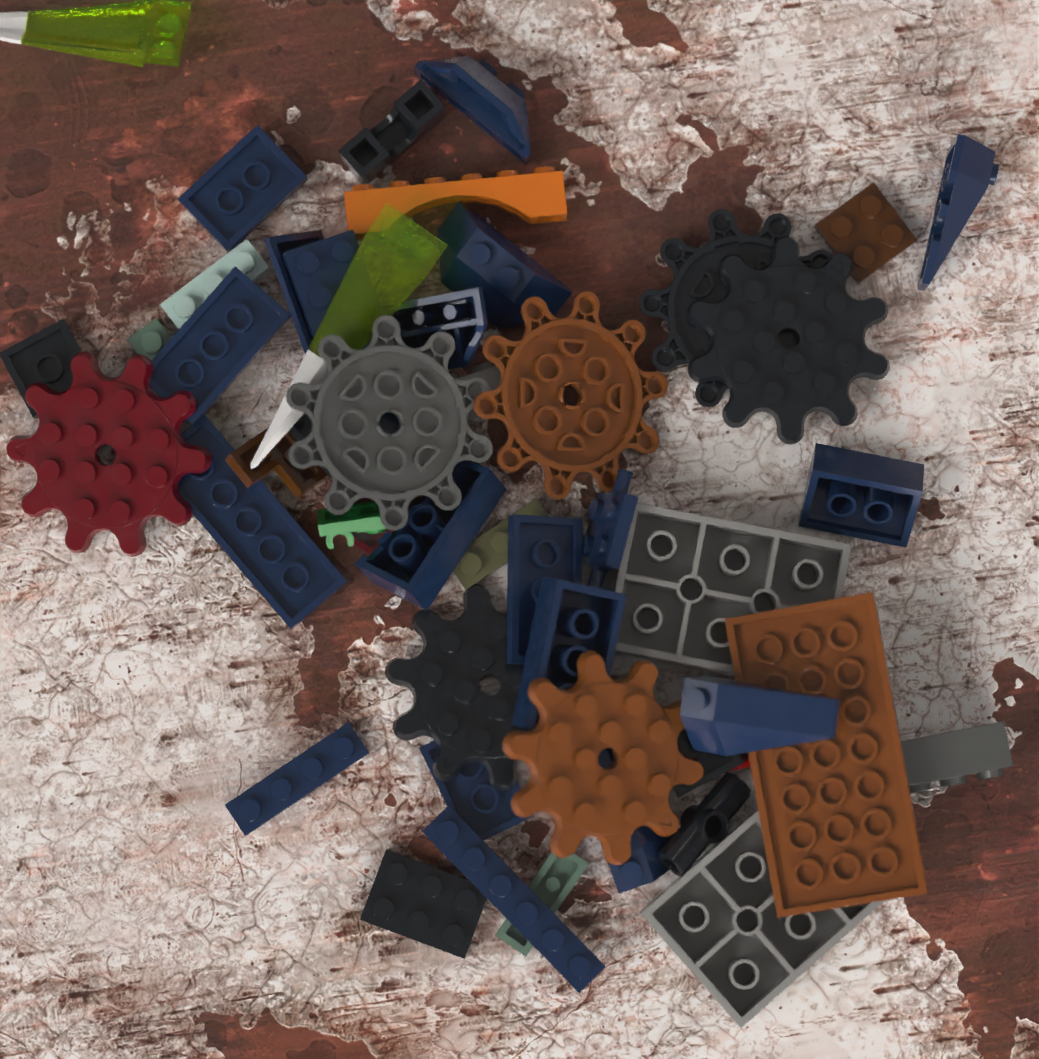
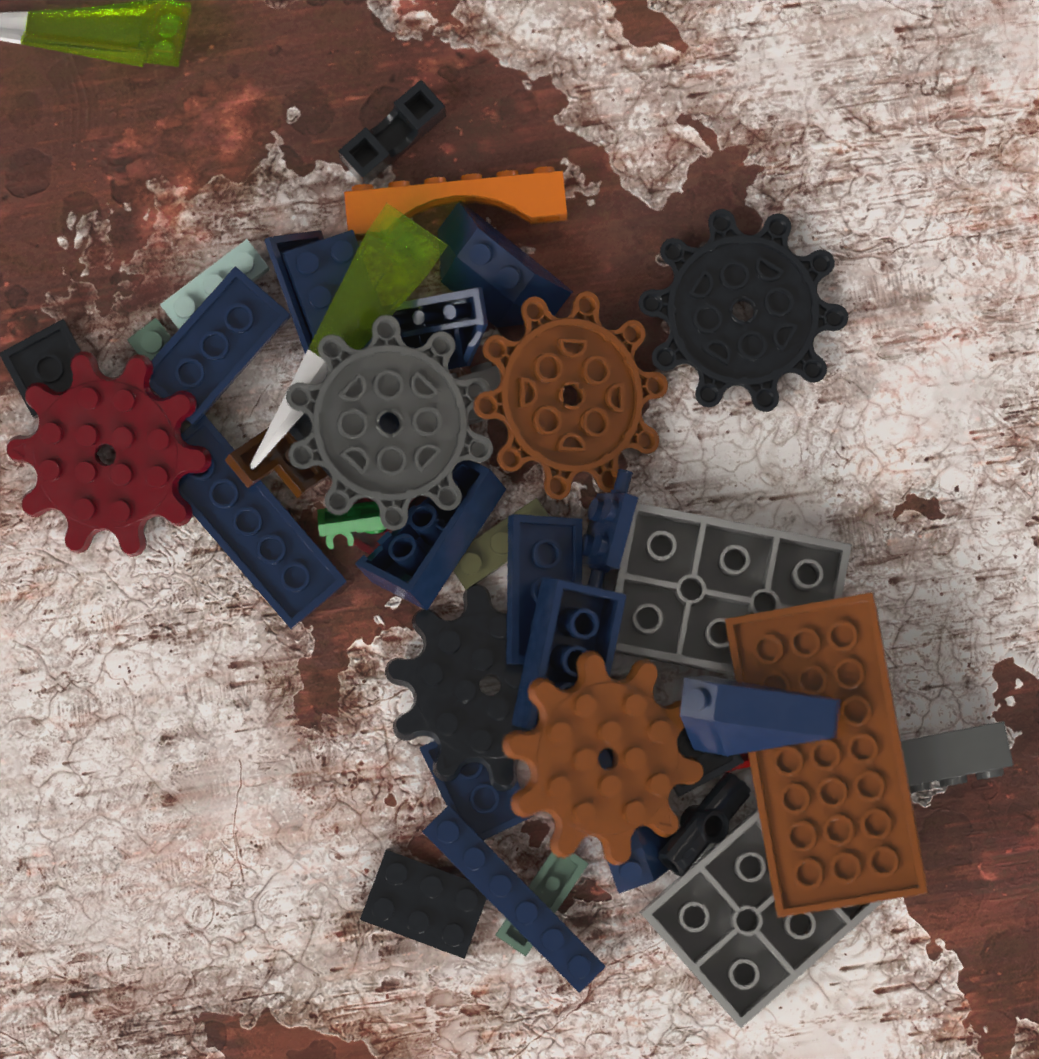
(243, 189): dark blue plate -> none
(297, 779): dark blue plate -> none
(482, 99): dark blue wedge -> none
(779, 379): black plate -> none
(861, 495): dark blue slope -> none
(866, 231): reddish brown plate -> none
(963, 183): dark blue wedge -> none

